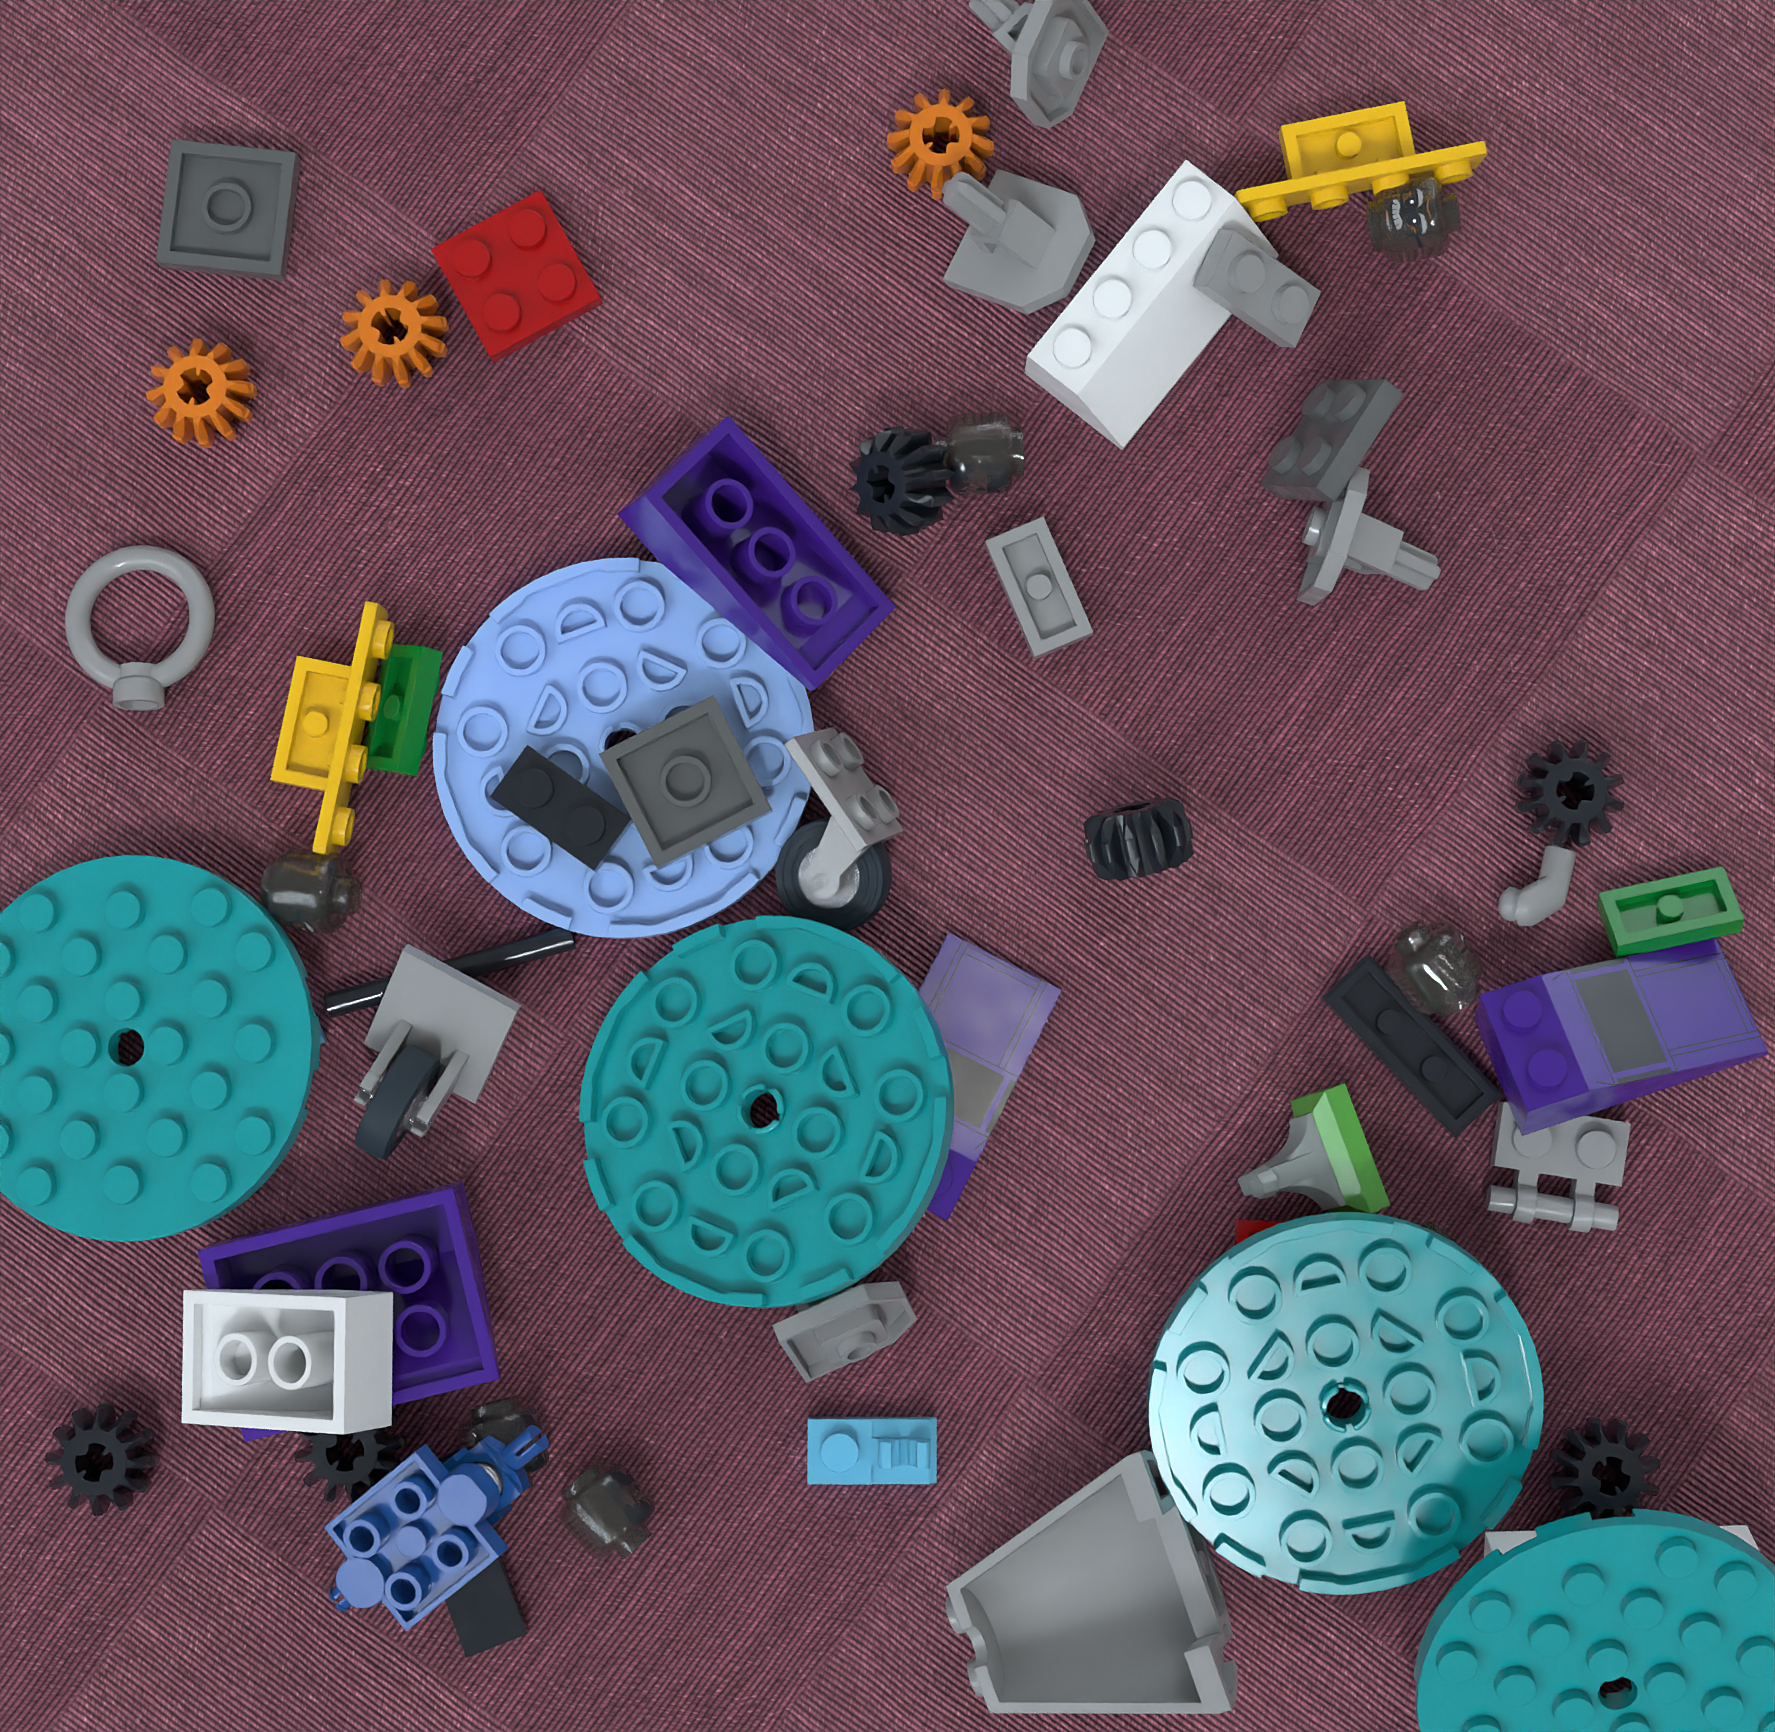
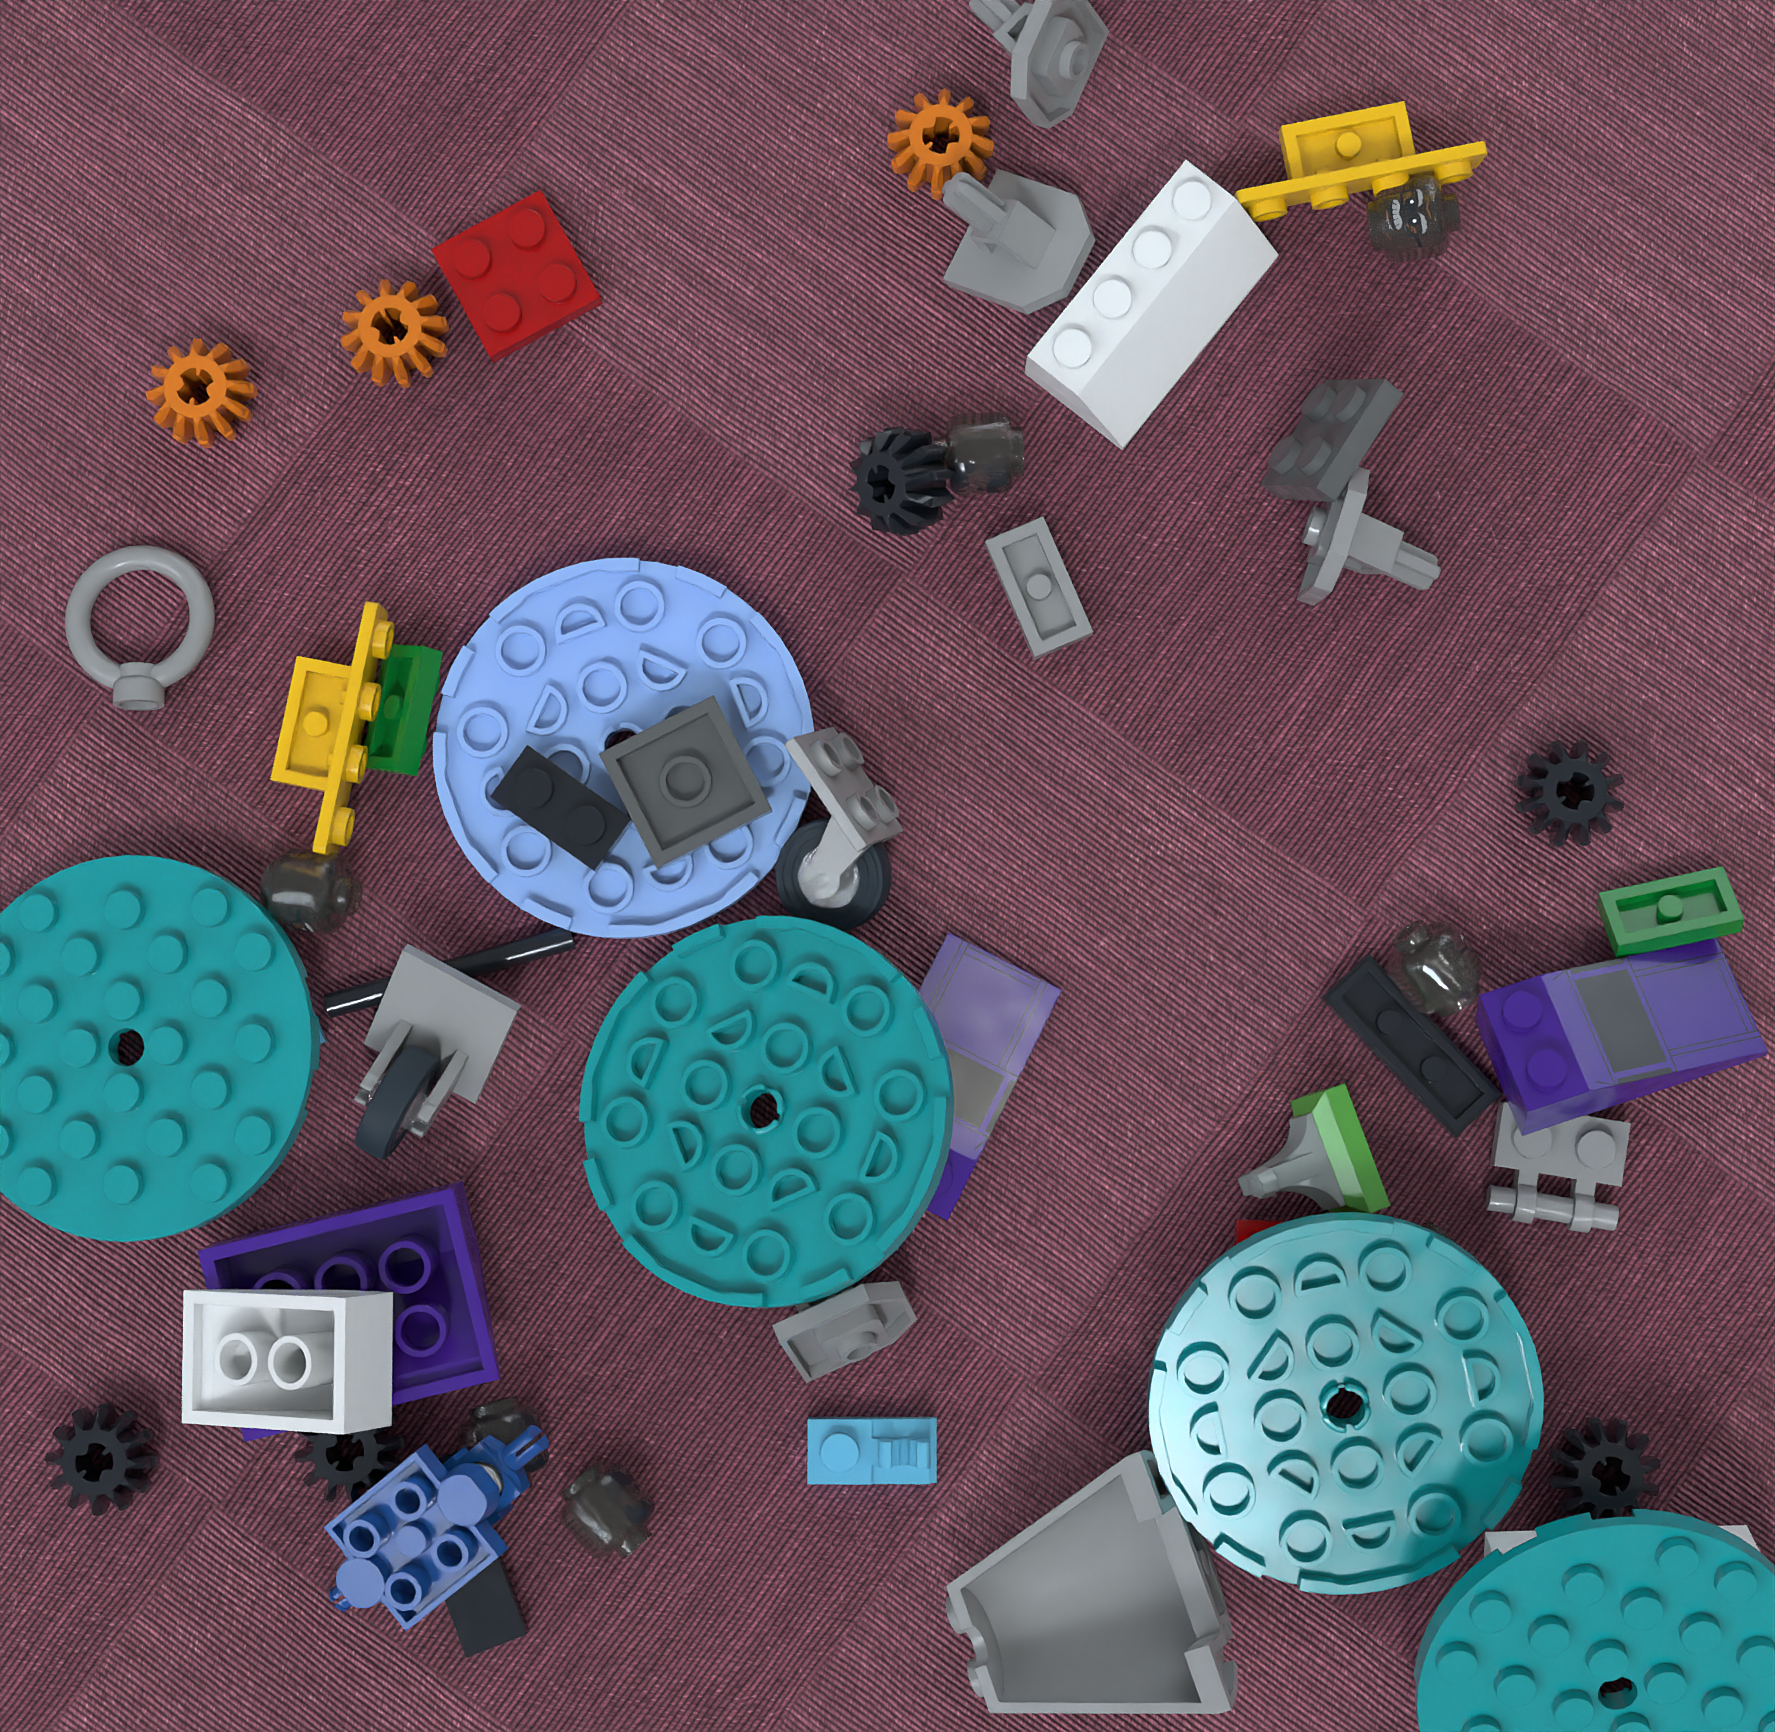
(228, 210): dark grey plate -> none
(757, 554): dark purple slope -> none
(1138, 838): black gear -> none
(1256, 288): light grey plate -> none
(1544, 895): light grey arm -> none

